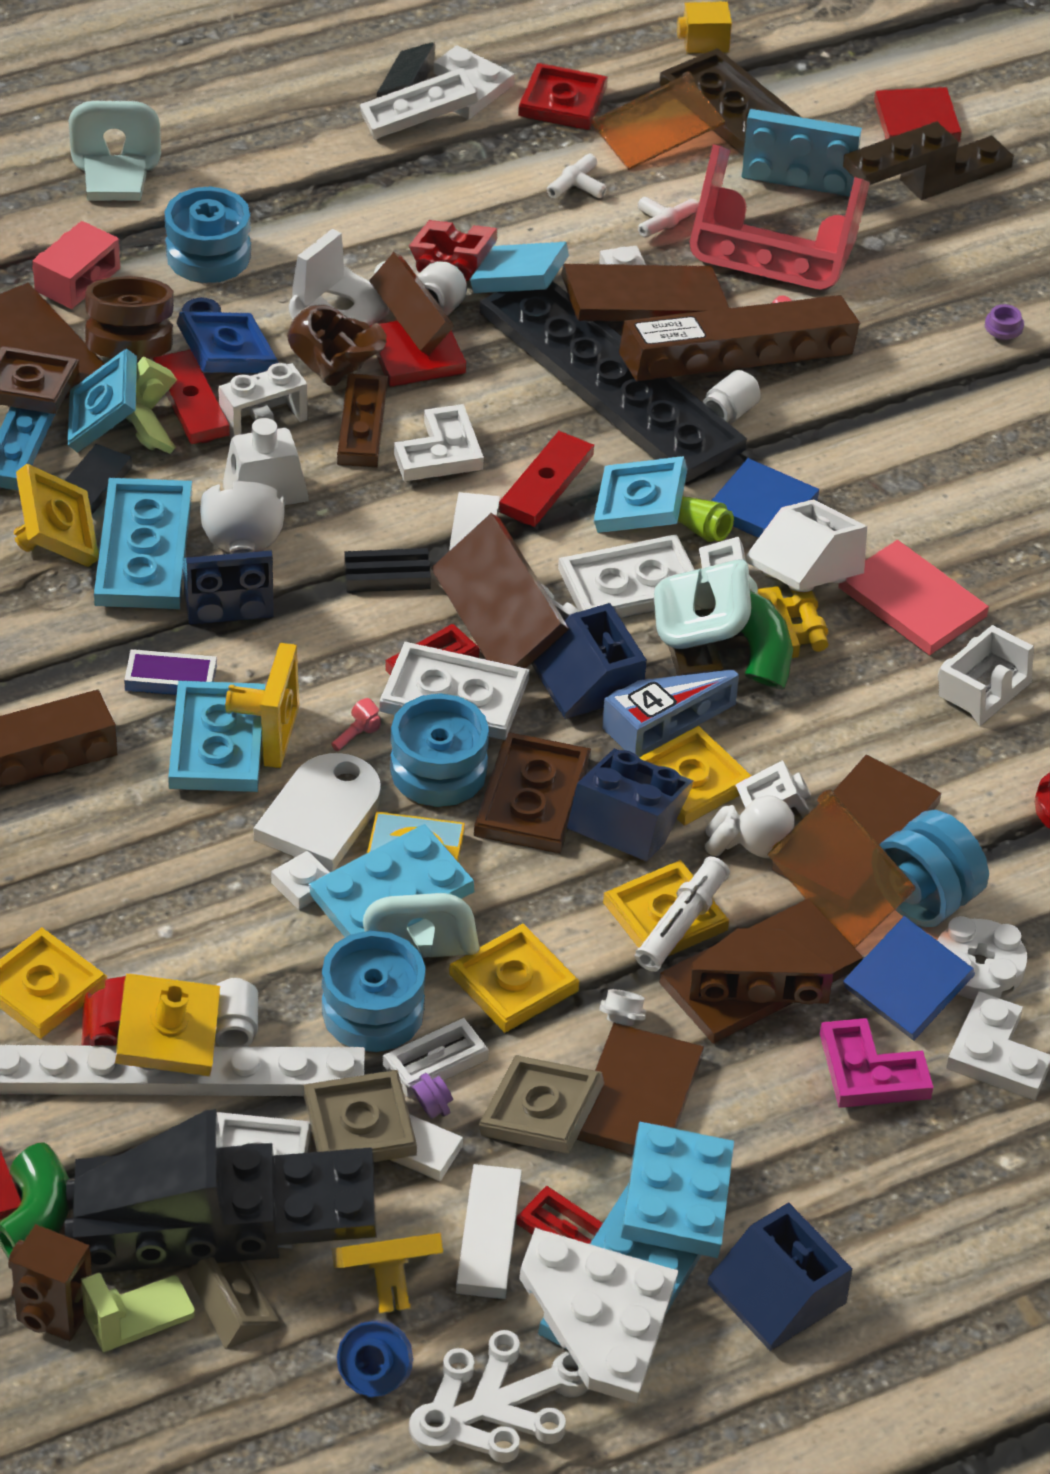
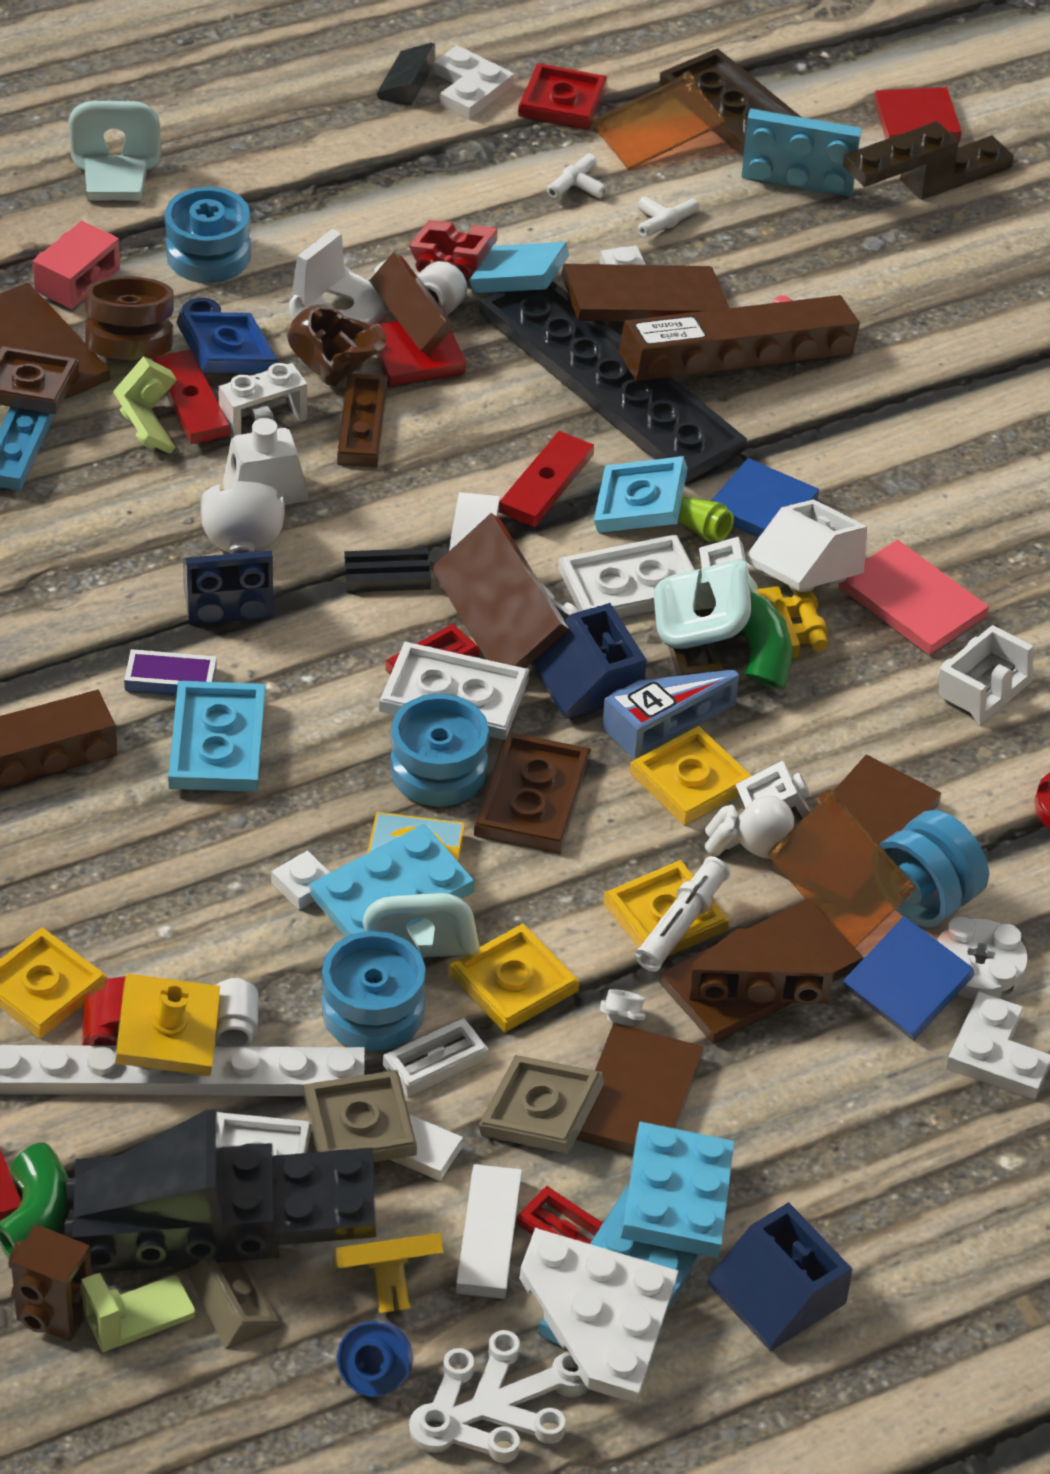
(55, 516): yellow tile -> none
(96, 469): black tile -> none
(102, 400): medium azure tile -> none
(143, 543): medium azure plate -> none
(275, 704): yellow tile -> none
(321, 811): white tile -> none
(366, 718): coral hand -> none
(418, 103): white plate -> none
(433, 1095): medium lavender plate -> none
(446, 451): white plate -> none
(628, 803): dark blue slope -> none
(705, 27): yellow brick -> none
(725, 240): coral windscreen -> none
(733, 396): white brick -> none
(868, 1078): dark pink plate -> none
(1004, 322): medium lavender plate -> none

